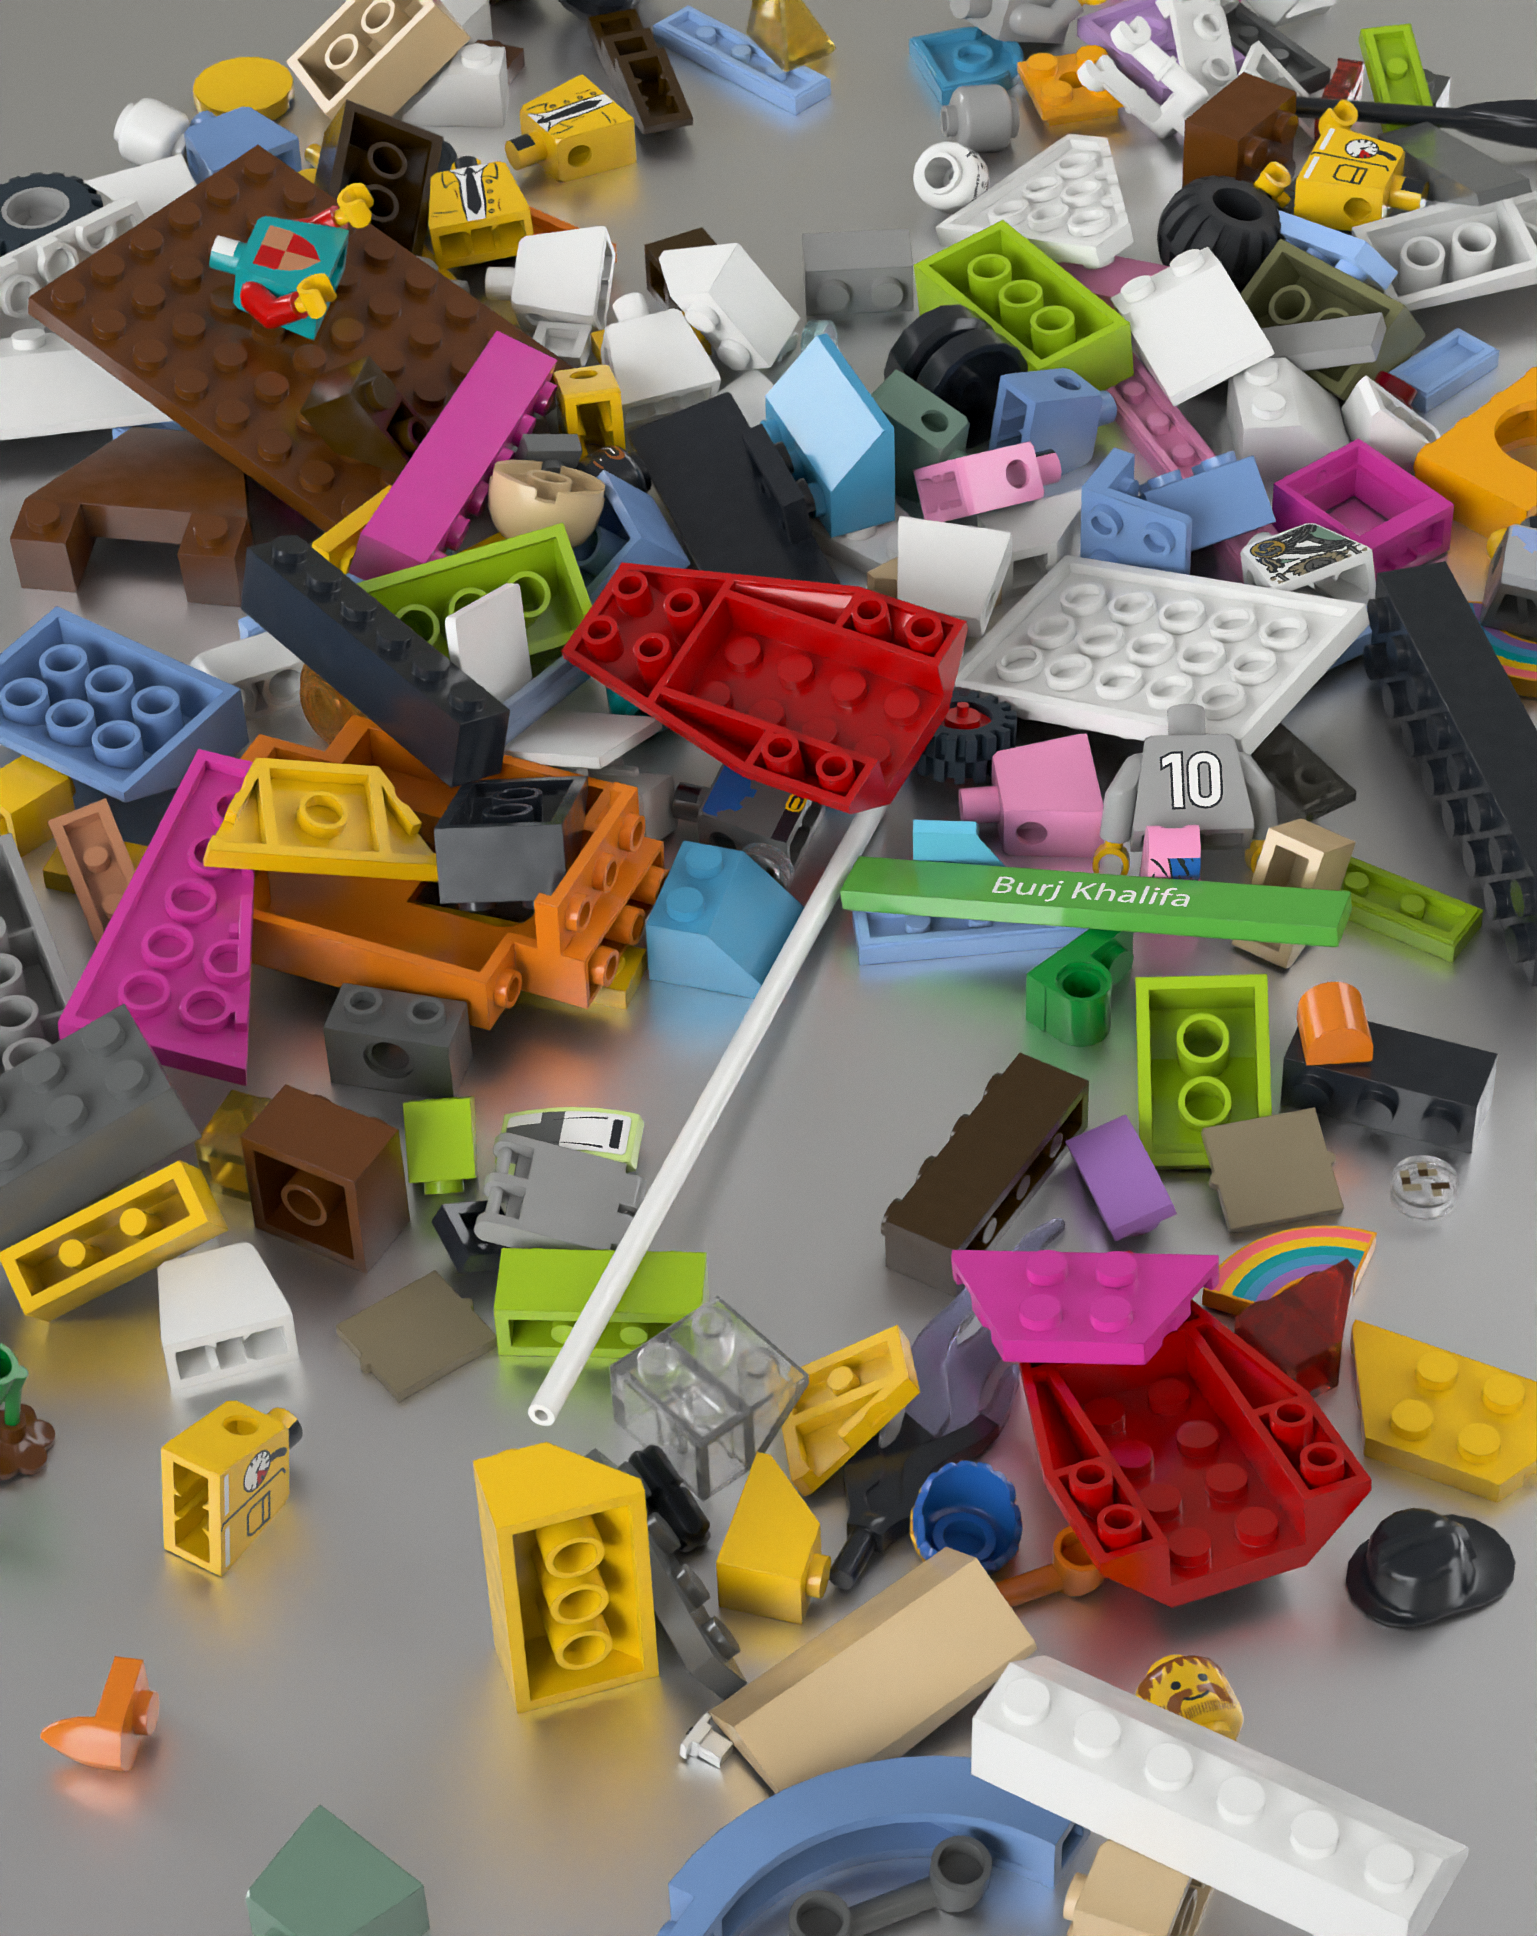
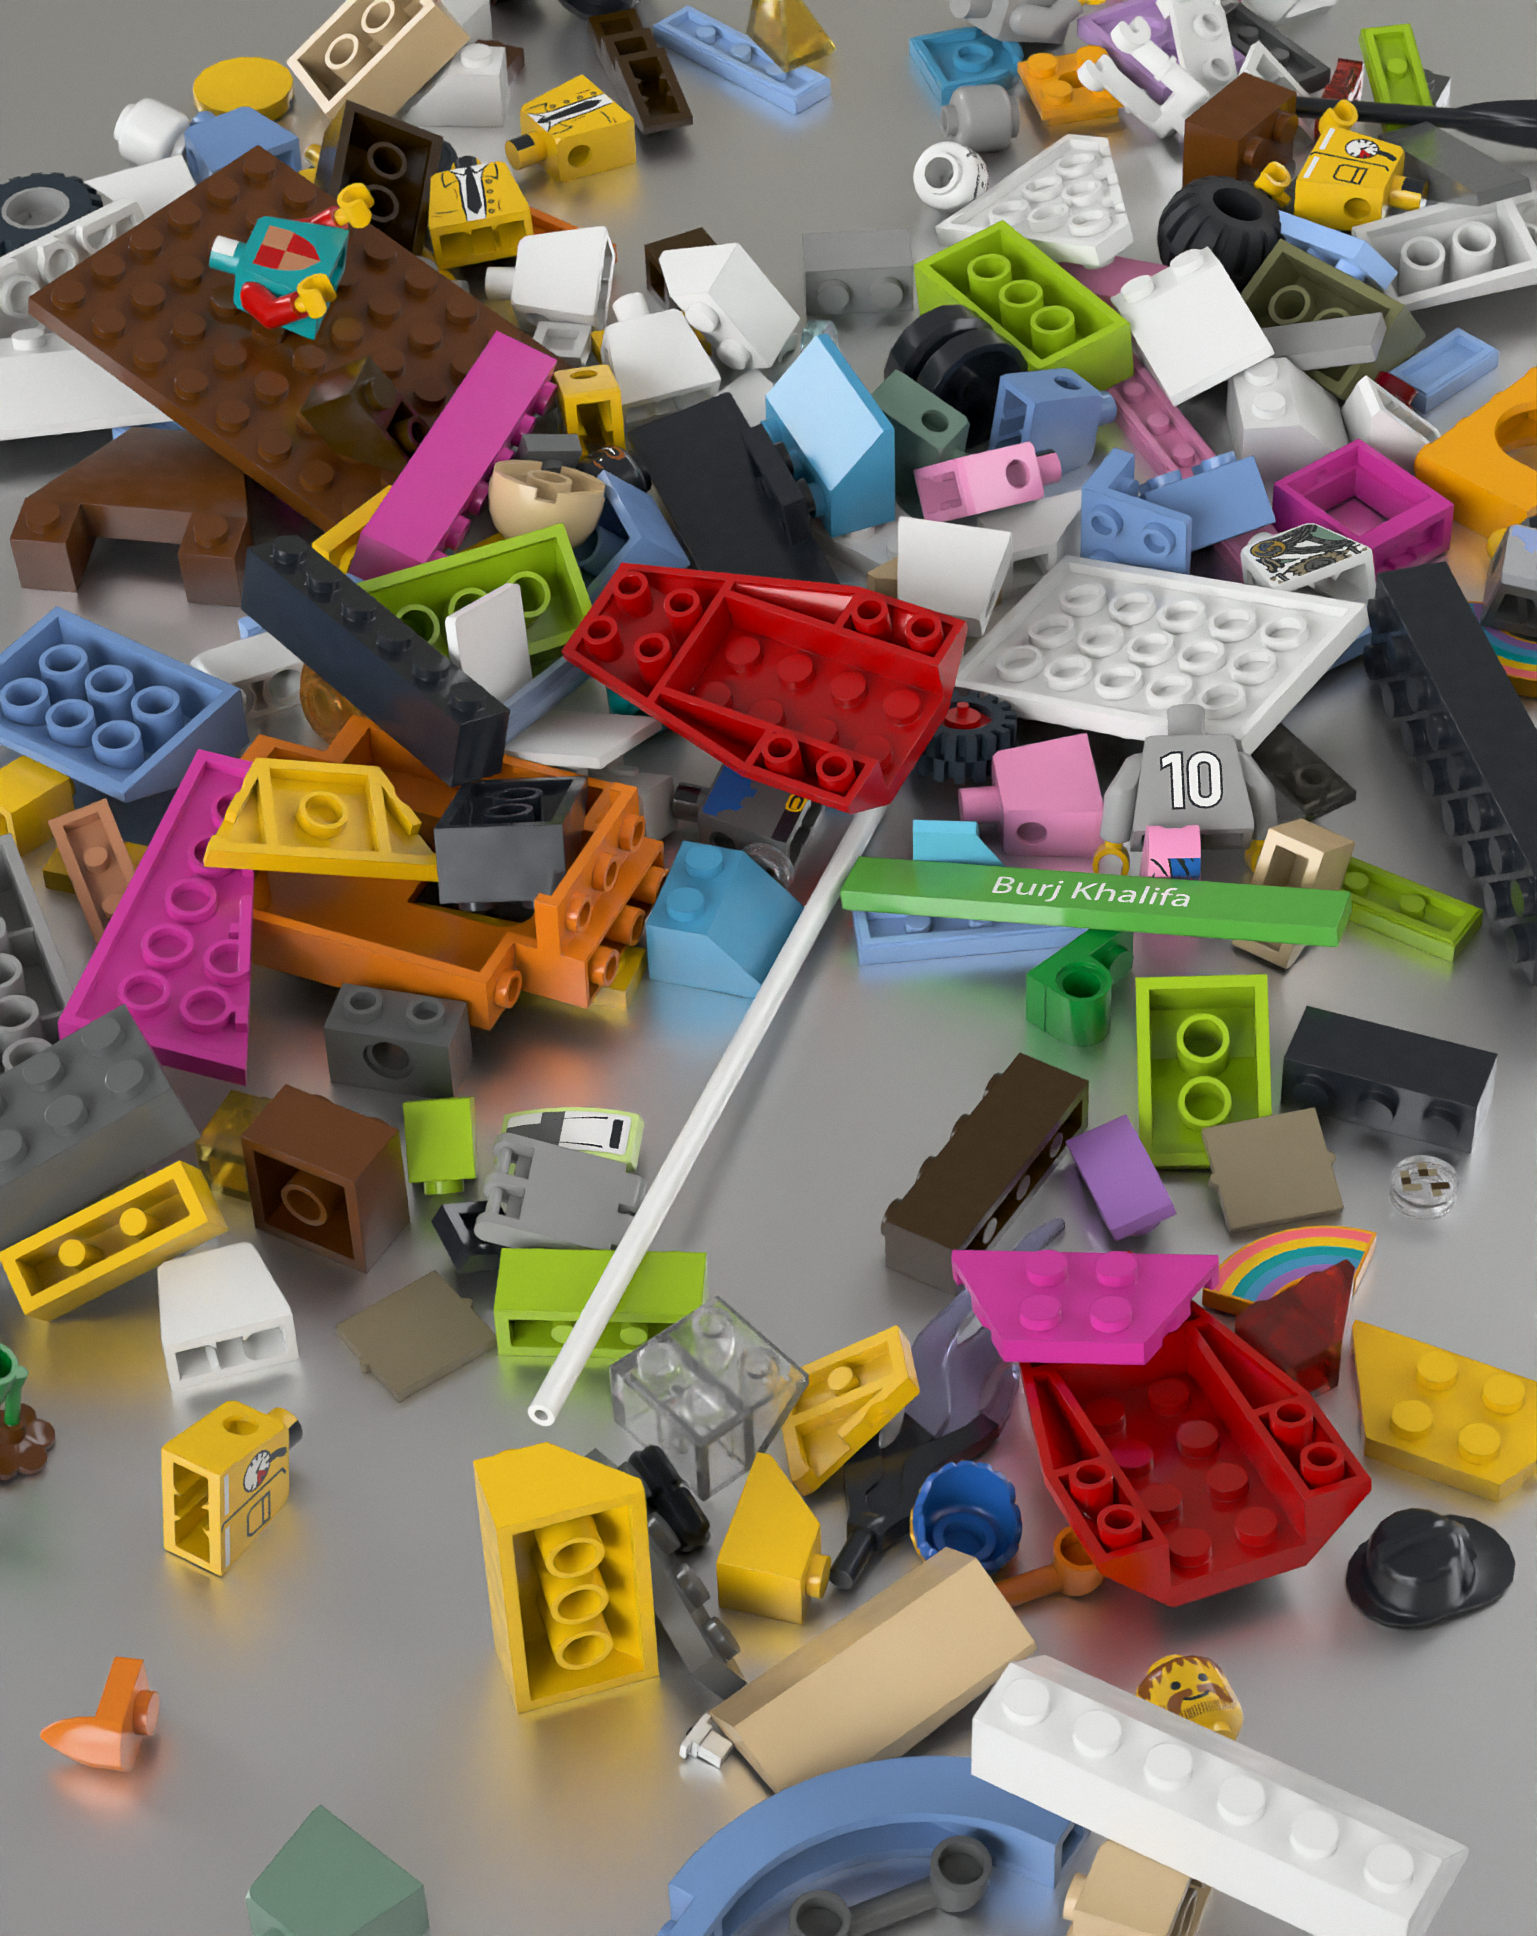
(1334, 1025): orange brick -> none

